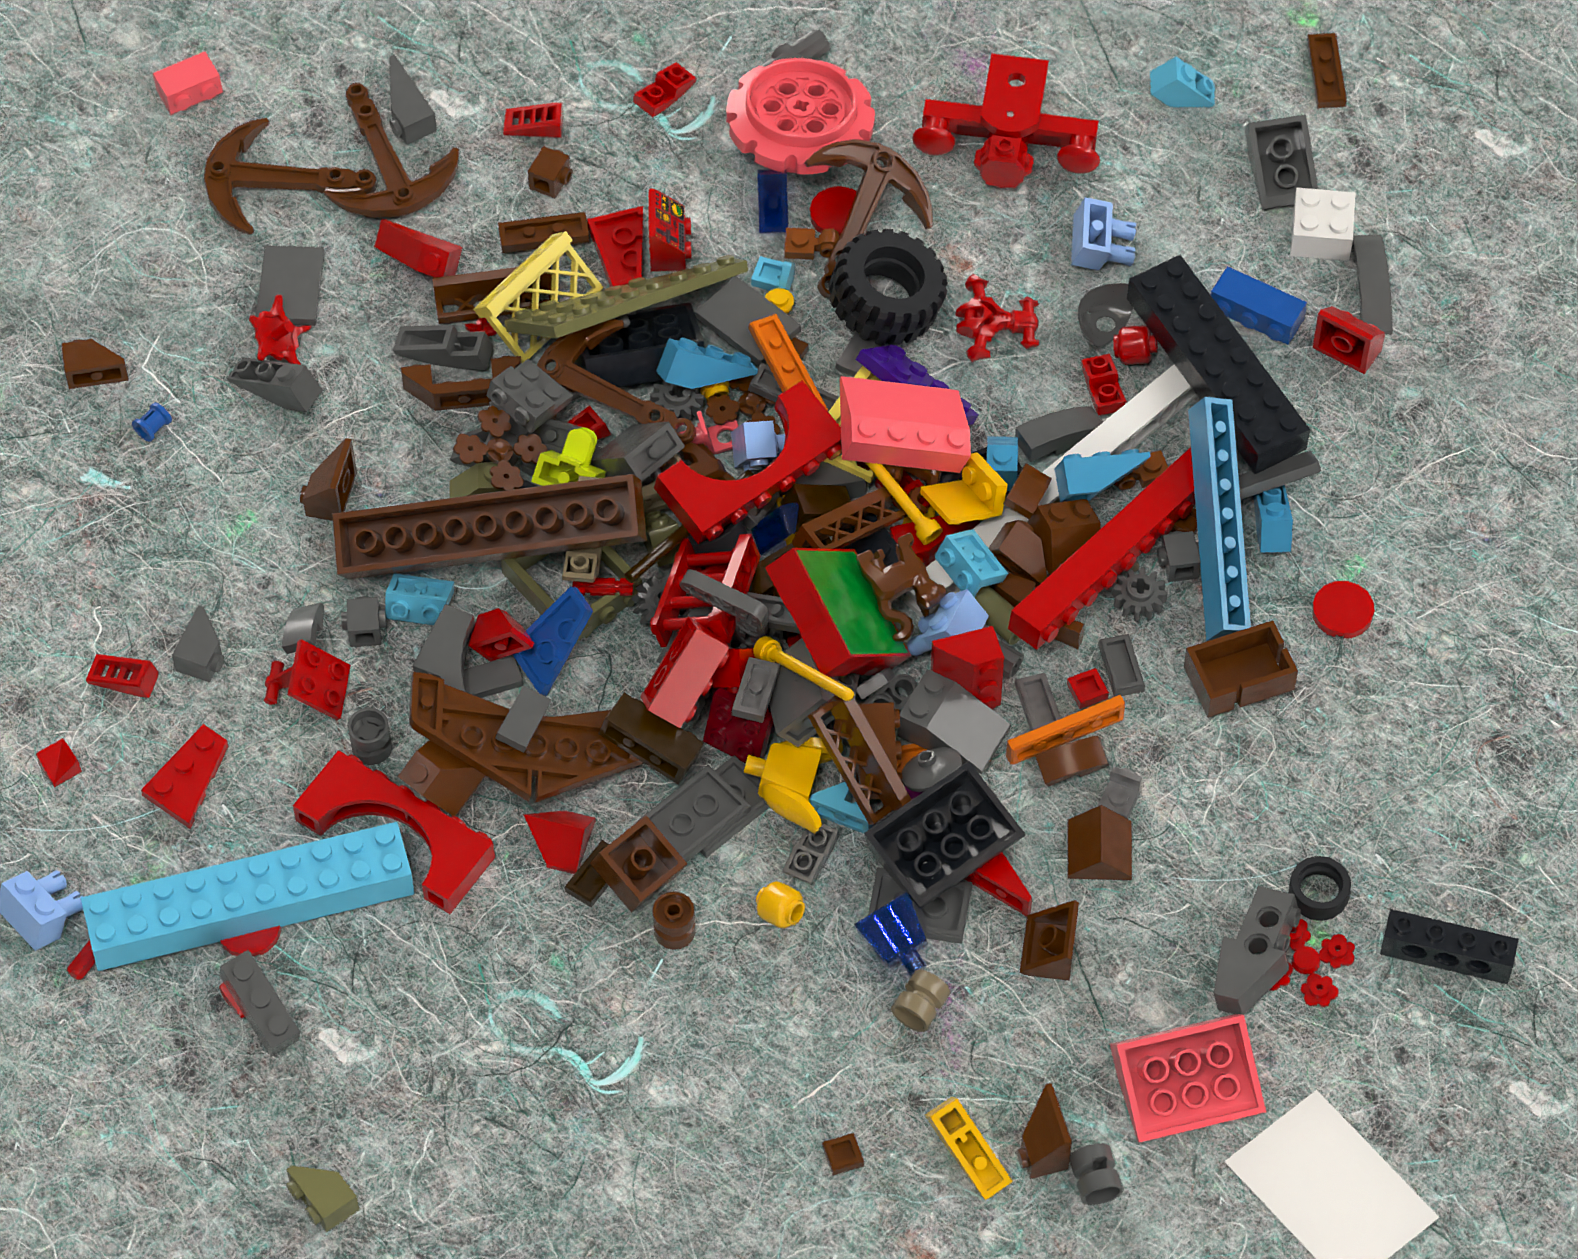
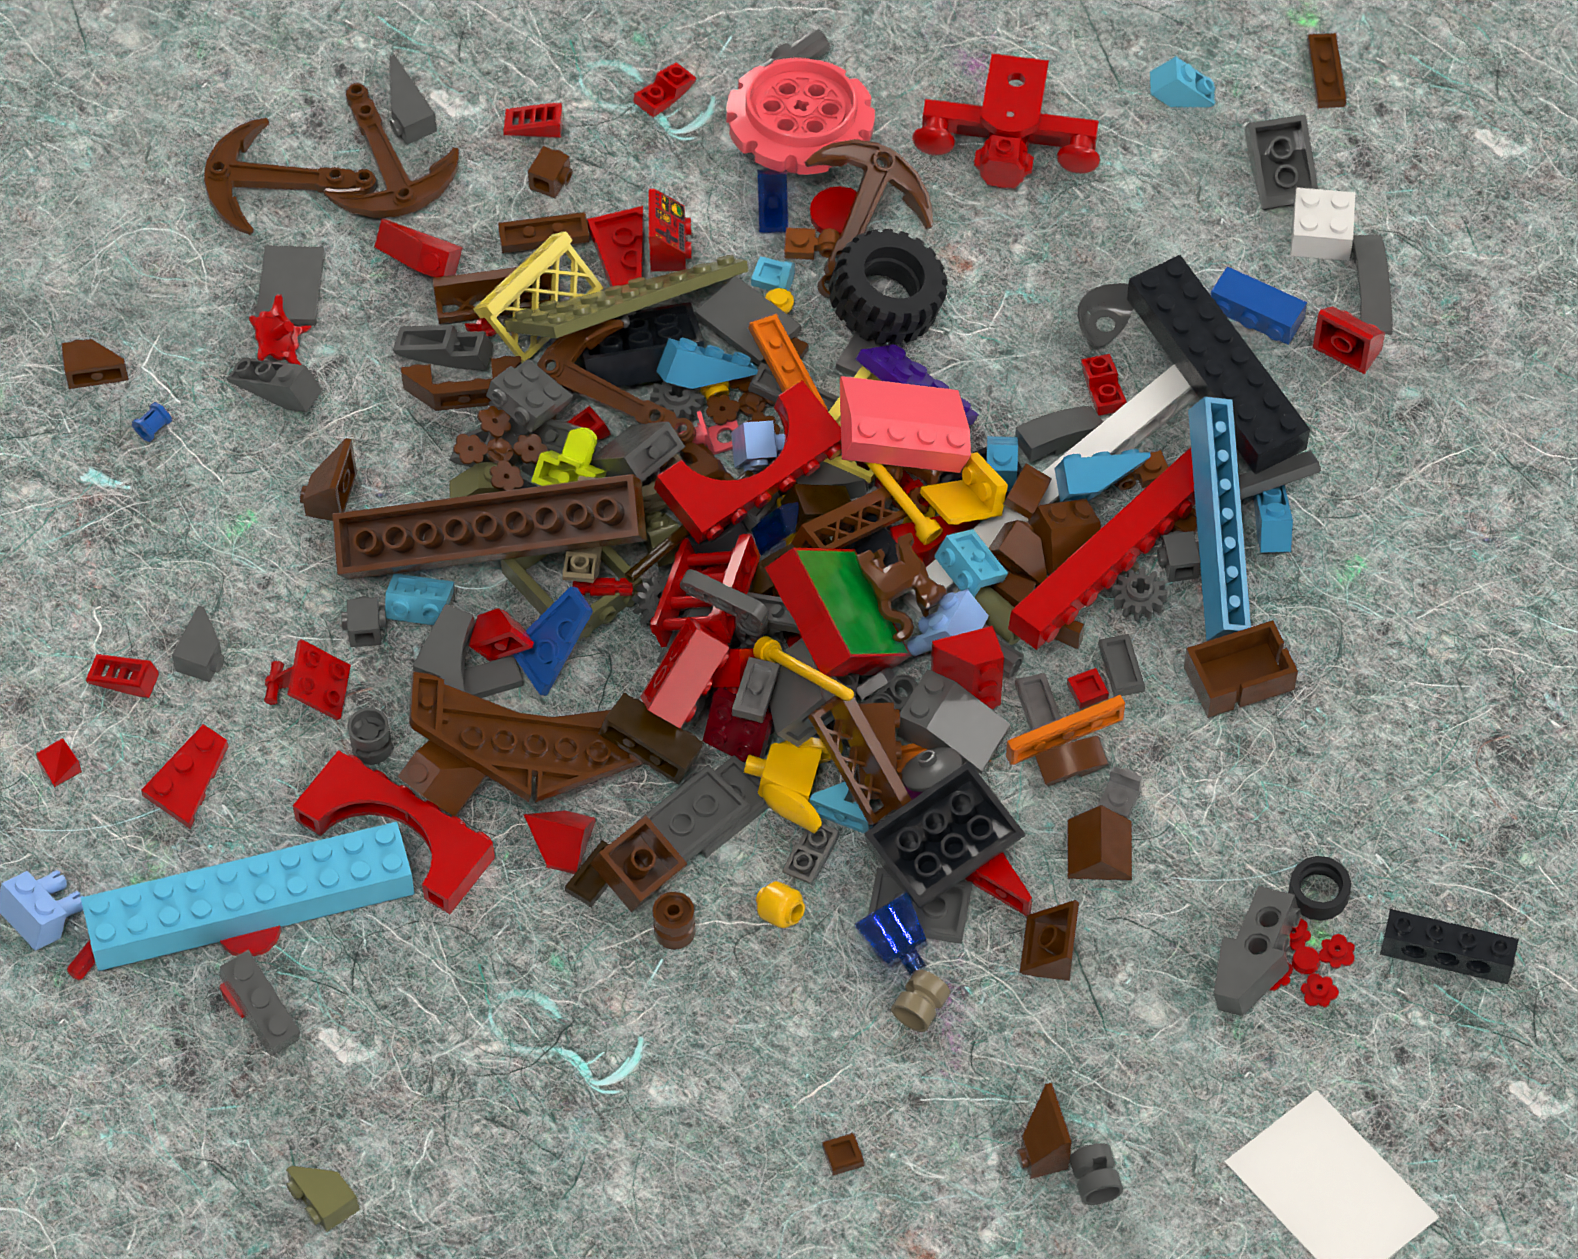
(187, 83): coral brick -> none
(303, 625): dark grey slope -> none
(523, 719): dark grey tile -> none
(968, 1147): yellow slope -> none
(985, 319): red piece -> none
(1093, 233): light blue brick -> none
(1134, 345): red head -> none
(1188, 1077): coral slope -> none
(1343, 609): red tile -> none

